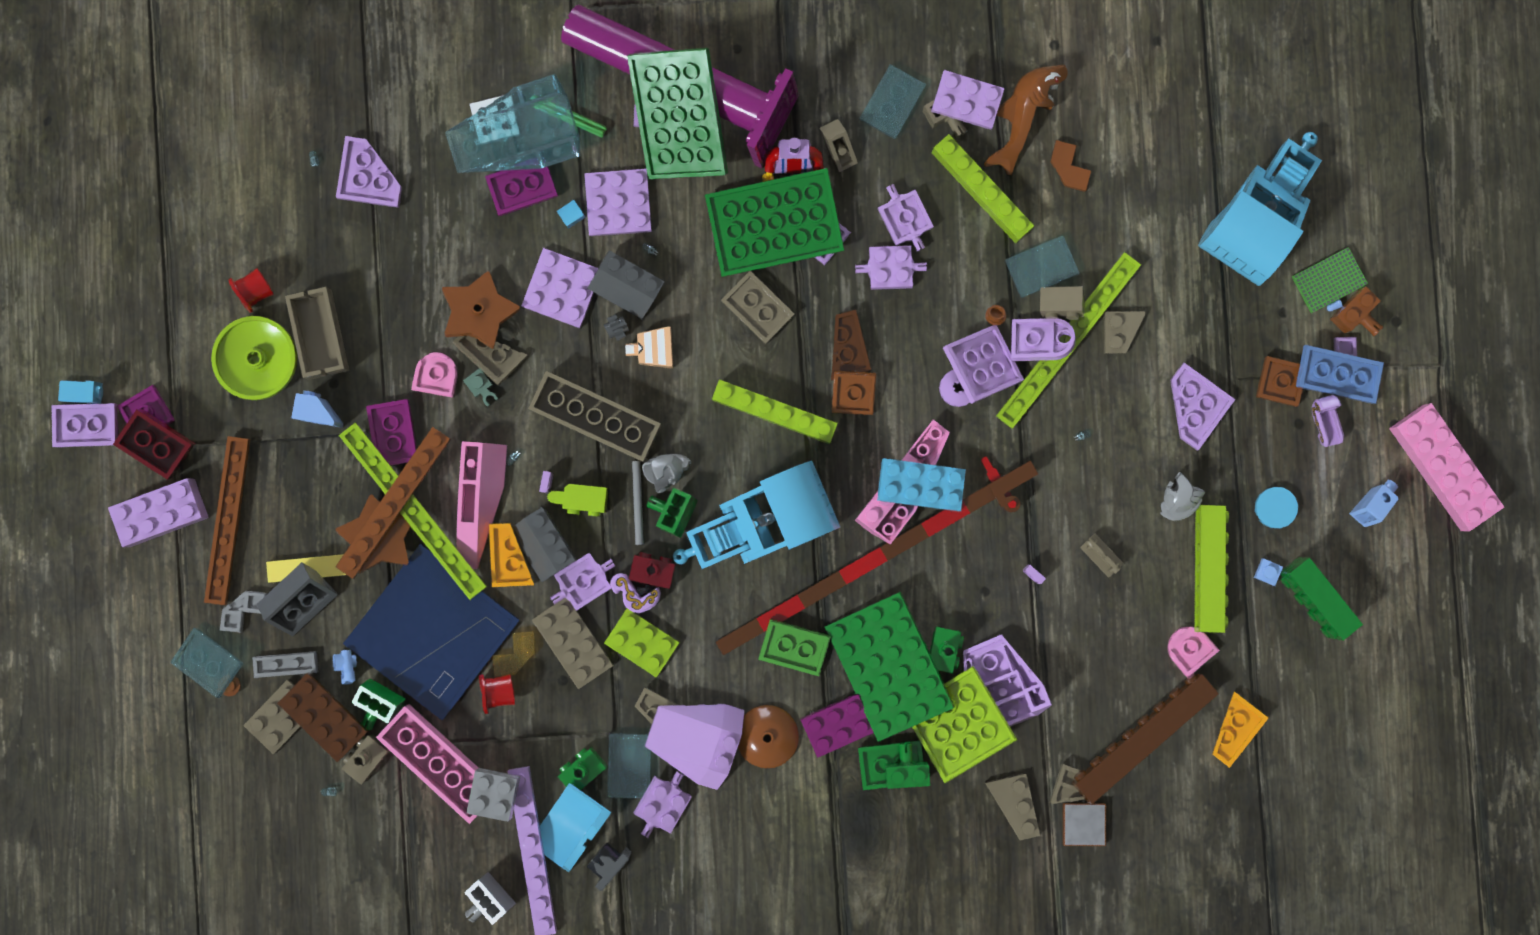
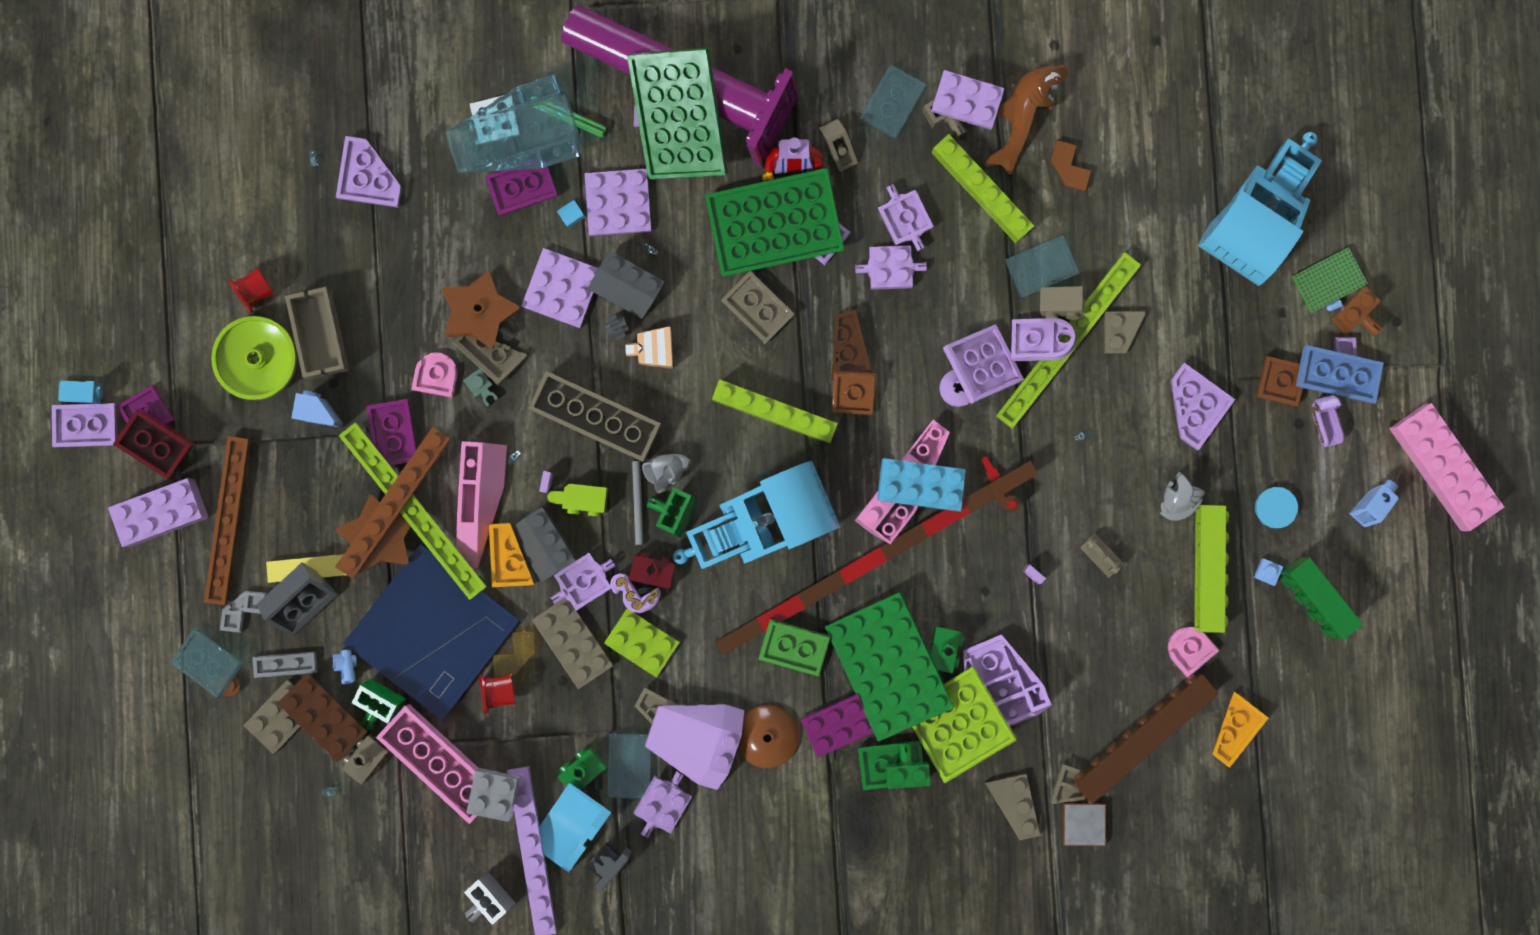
(995, 315): dark orange plate -> none

